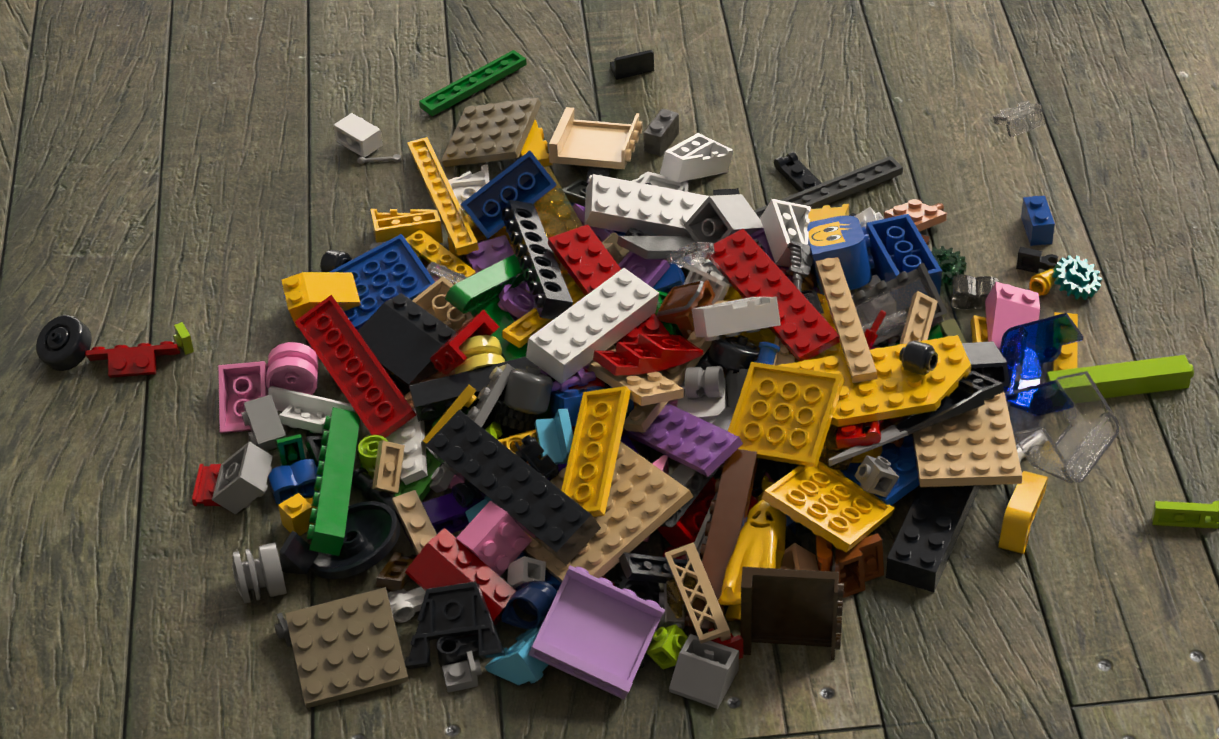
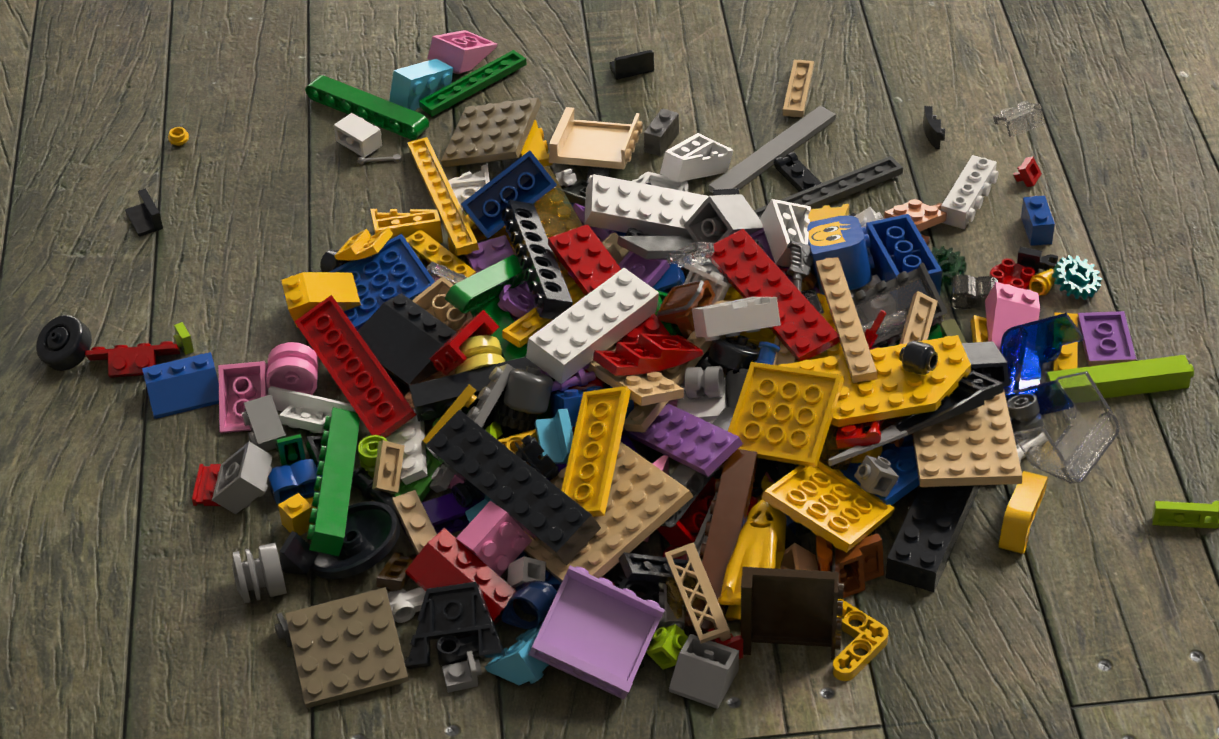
(145, 216): none -> black panel
(178, 136): none -> yellow plate
(182, 385): none -> blue slope
(363, 245): none -> yellow slope
(367, 106): none -> green beam
(419, 81): none -> medium azure wedge
(460, 50): none -> bright pink slope
(566, 177): none -> white plate
(777, 147): none -> light grey tile
(798, 88): none -> tan plate
(863, 640): none -> yellow beam
(932, 127): none -> black slope
(969, 191): none -> white brick
(1012, 273): none -> red dish
(1025, 412): none -> dark grey wheel
(1028, 172): none -> red tile
(1106, 338): none -> medium lavender plate

